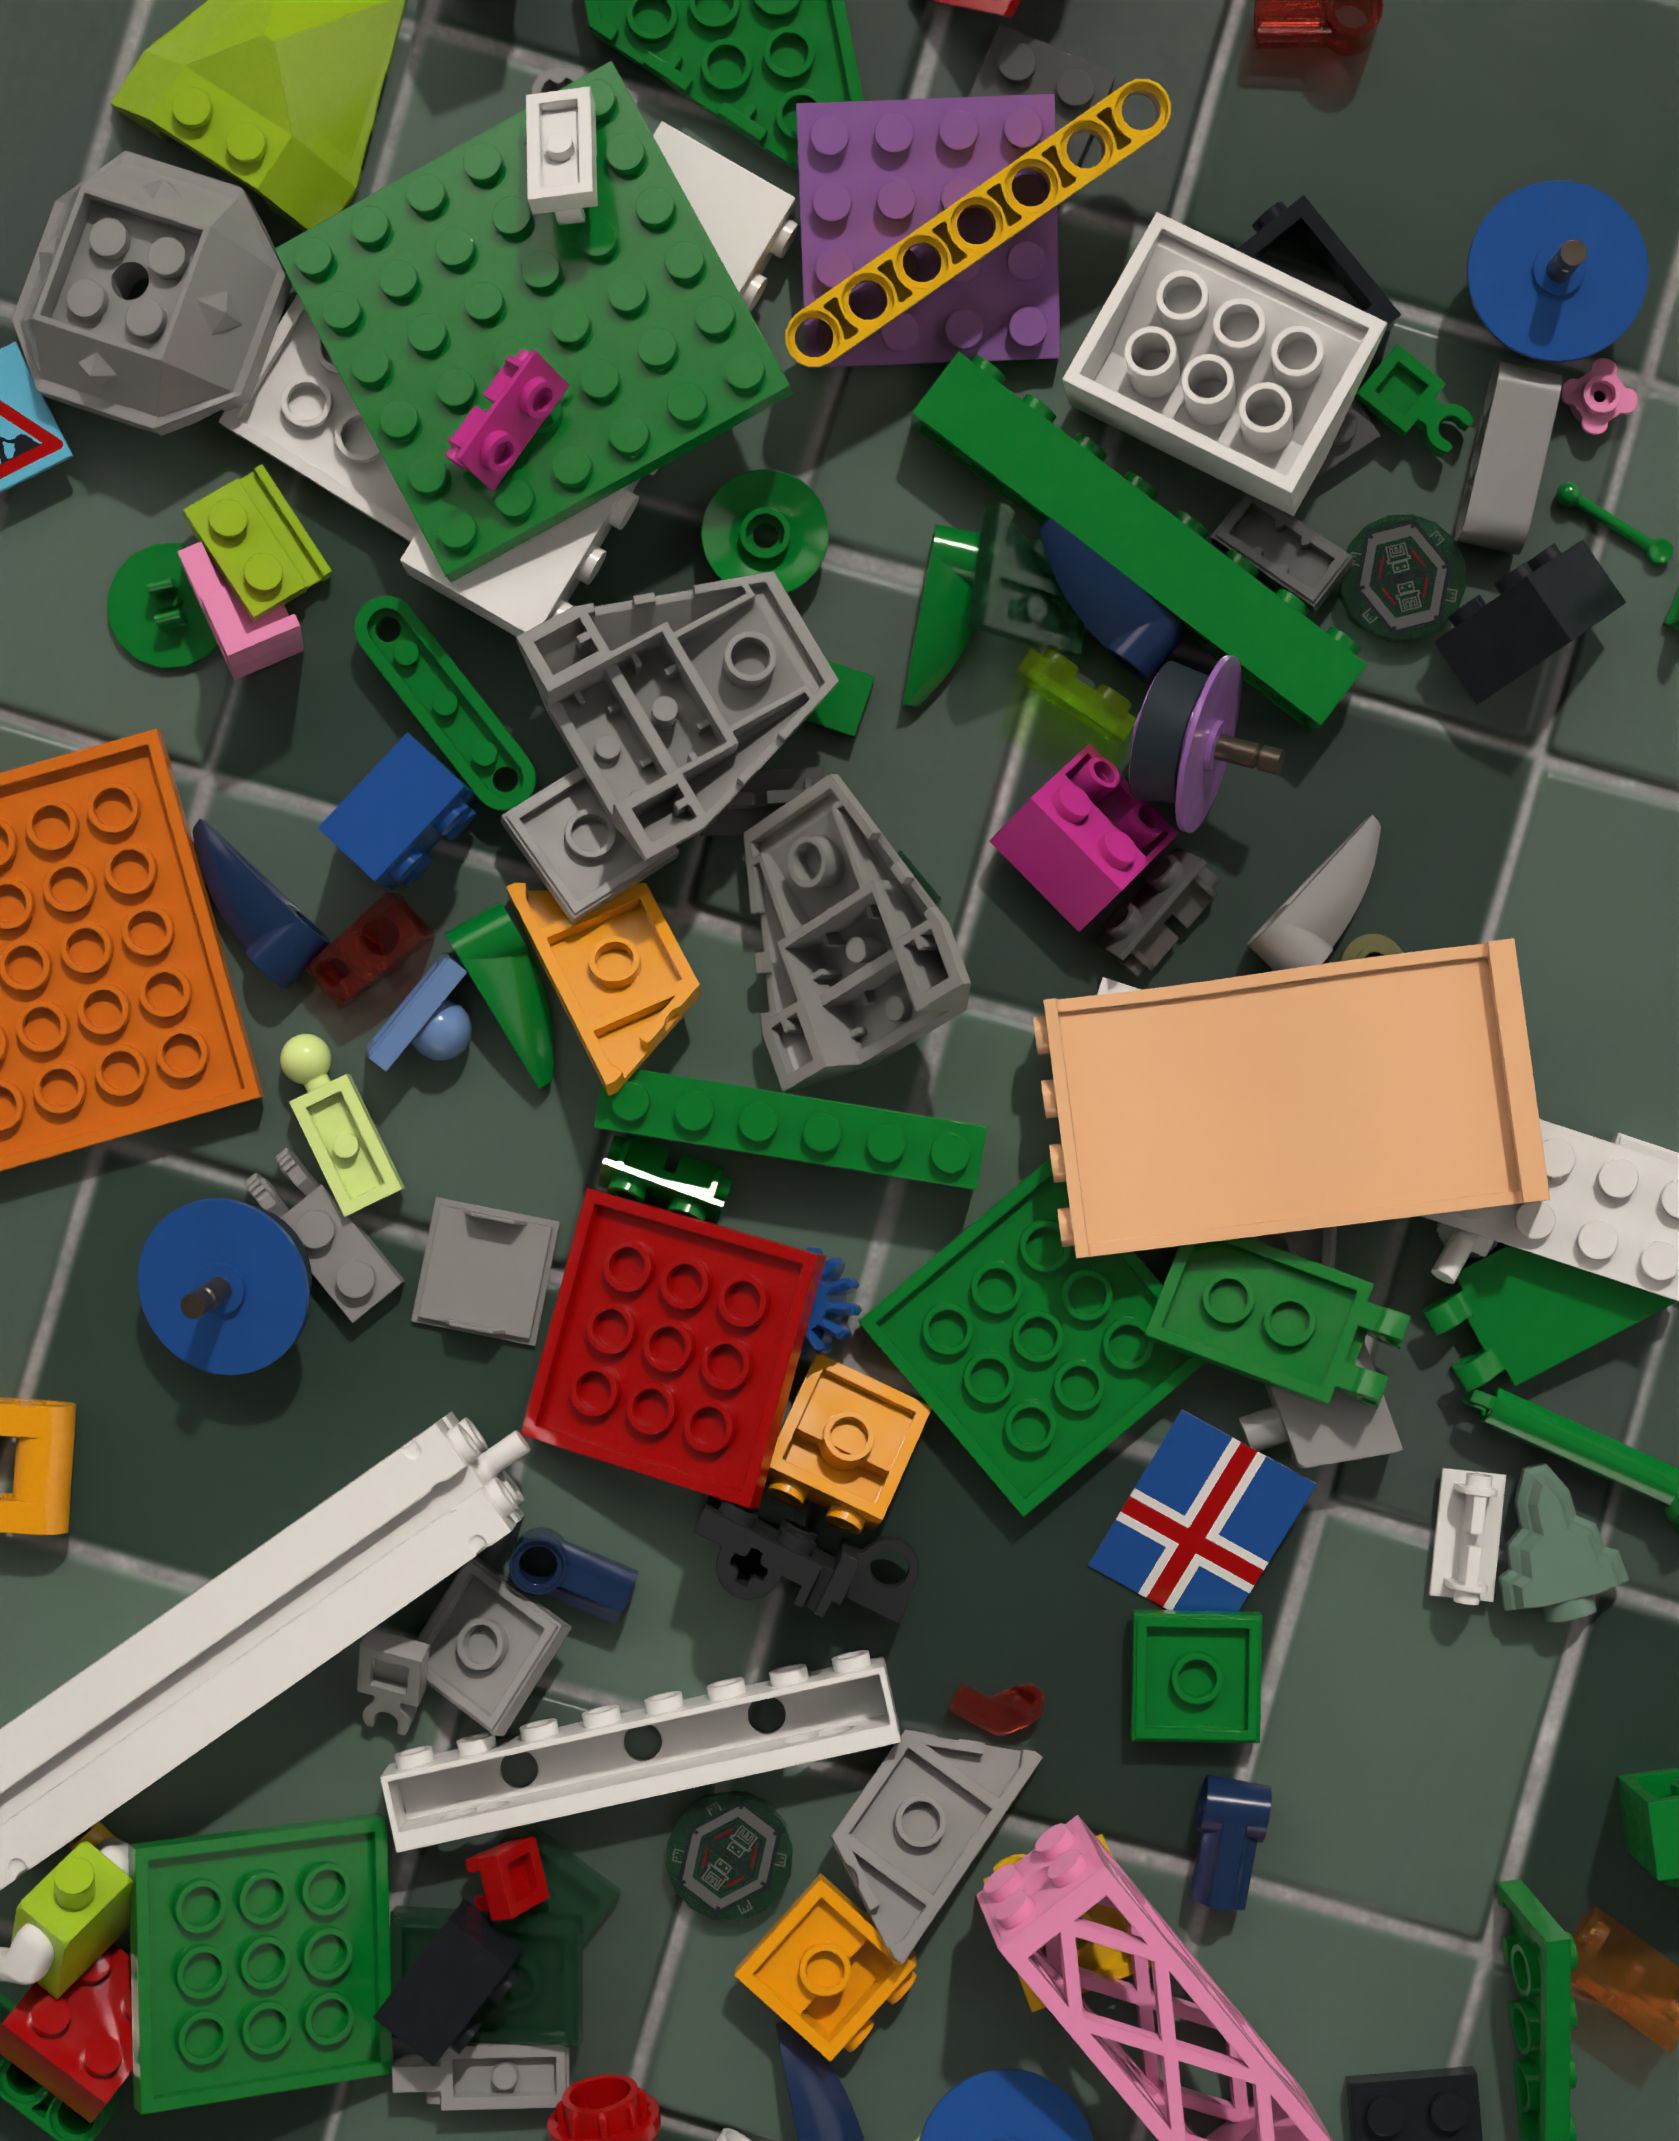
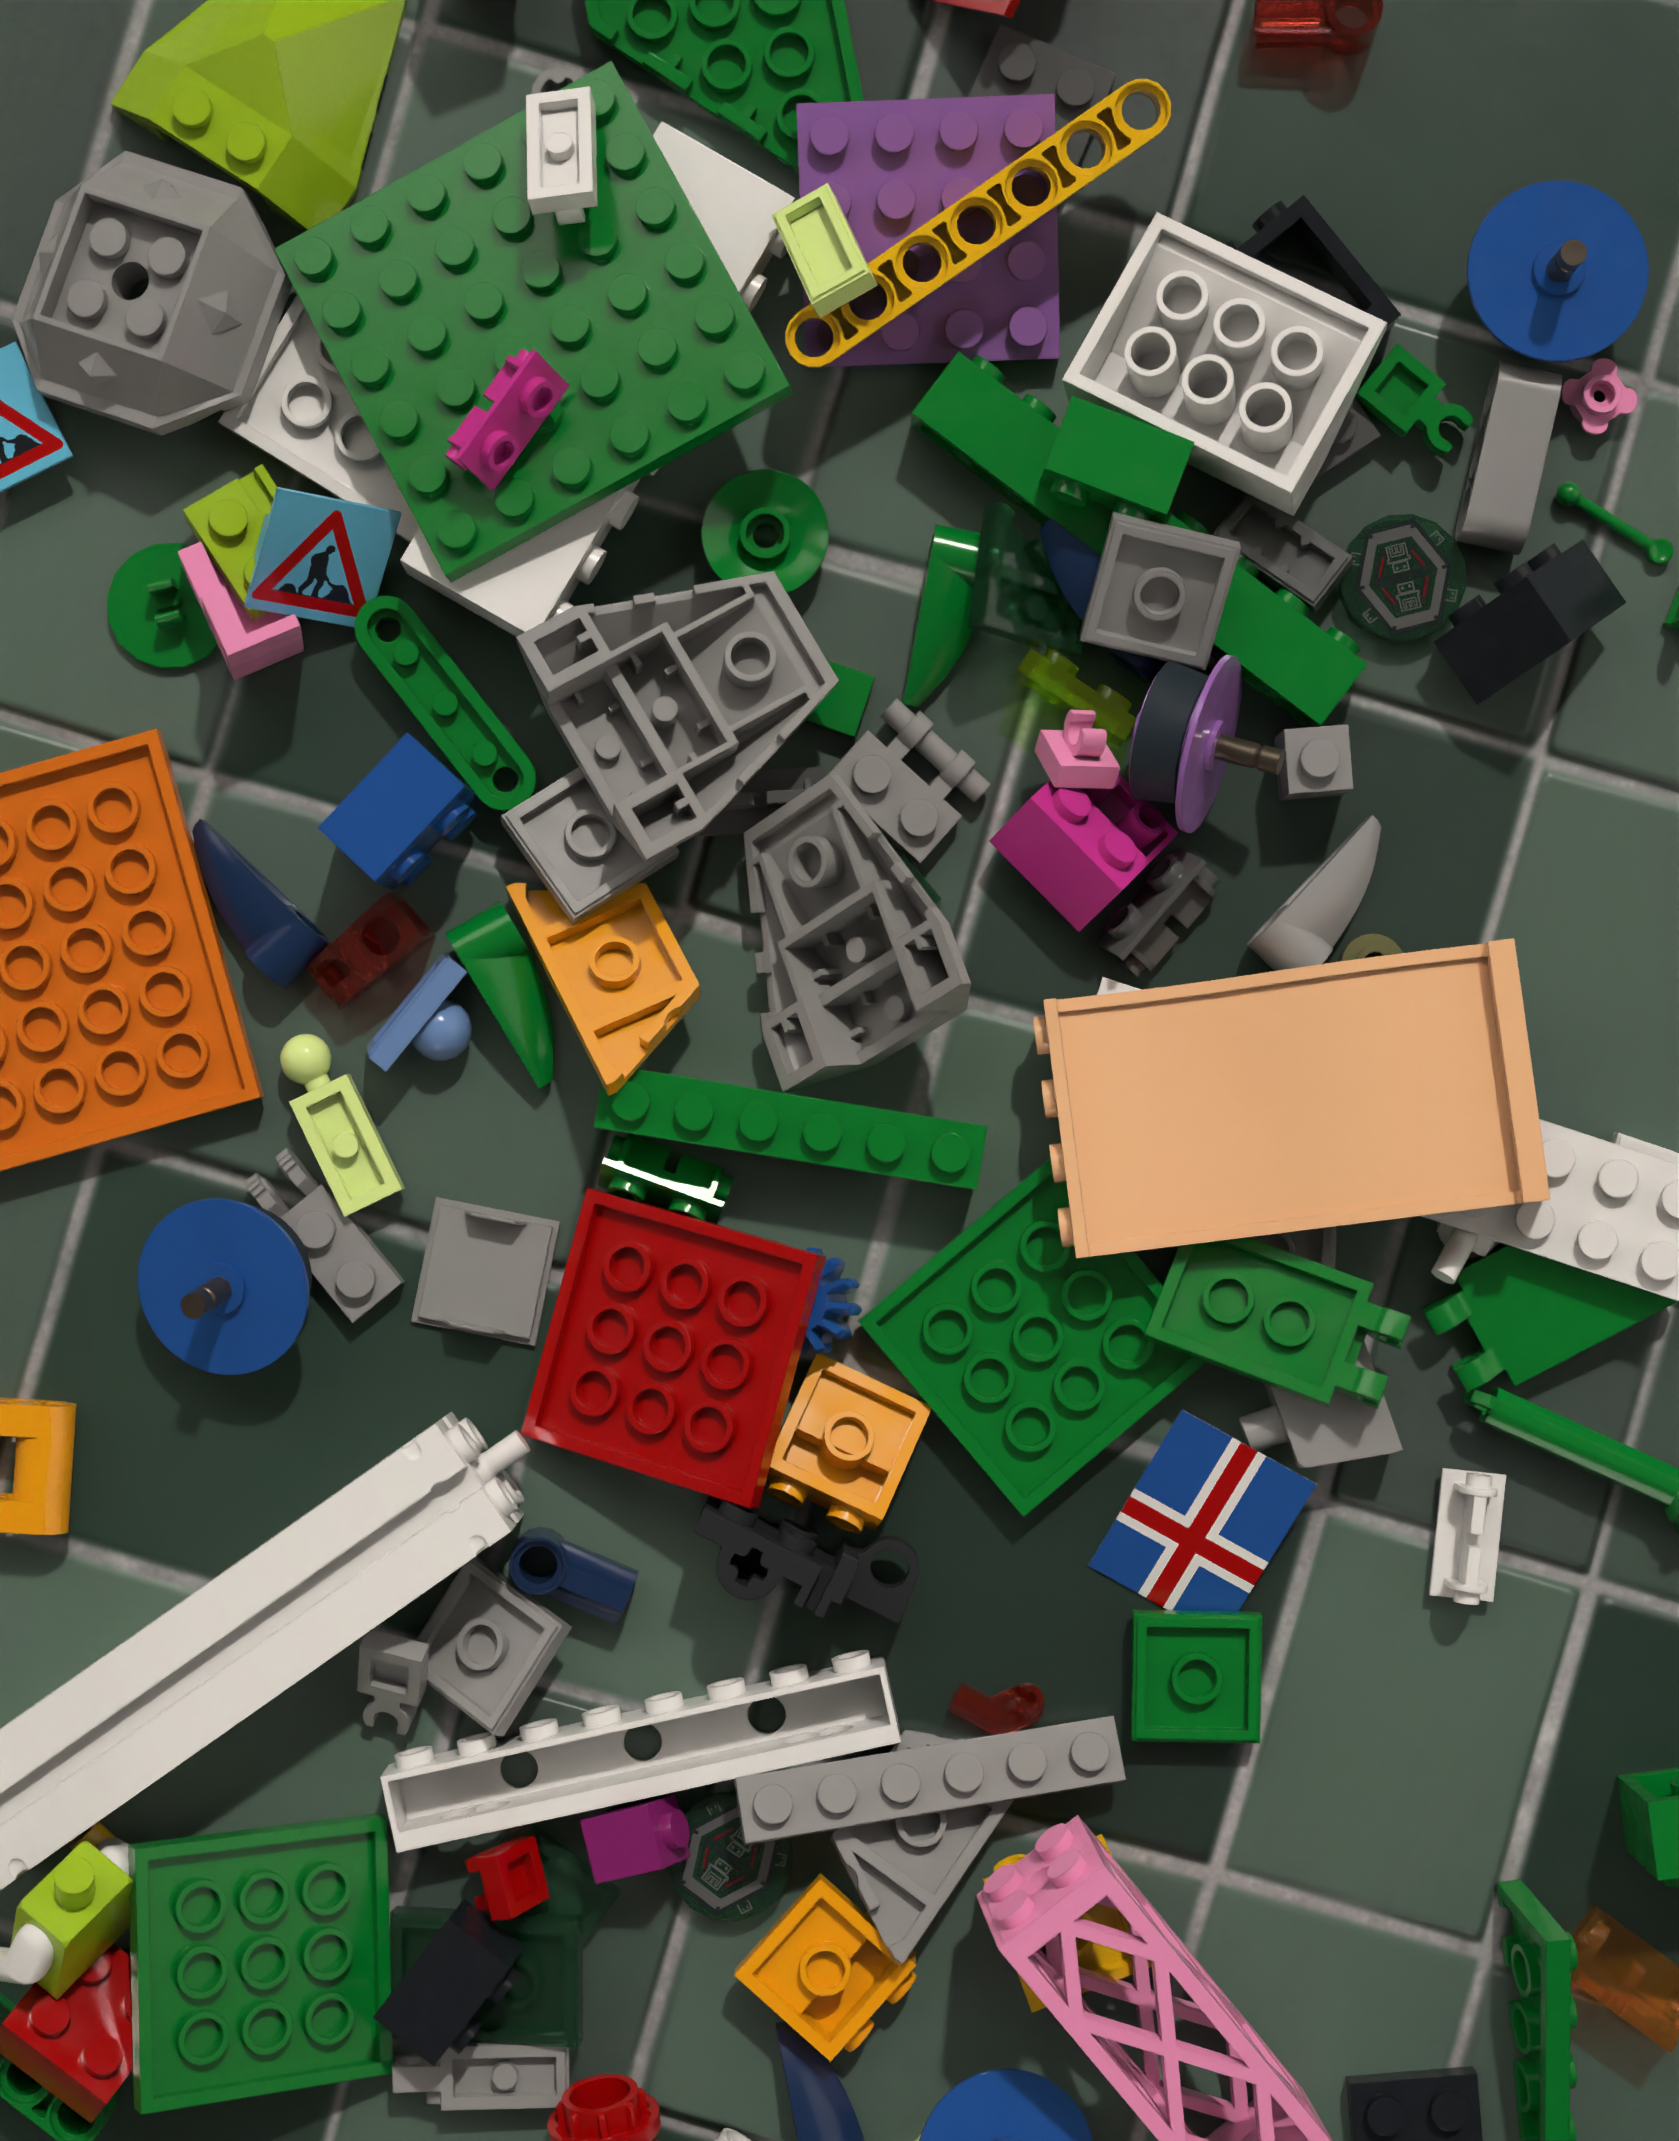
(320, 556): none -> medium azure piece
(636, 1838): none -> magenta brick
(824, 250): none -> yellowish green tile
(895, 796): none -> light grey plate
(928, 1780): none -> light grey plate
(1077, 754): none -> bright pink tile
(1115, 462): none -> green brick
(1159, 591): none -> light grey plate
(1230, 1823): dark blue piece -> none
(1314, 762): none -> light grey brick
(1554, 1553): sand green rock -> none

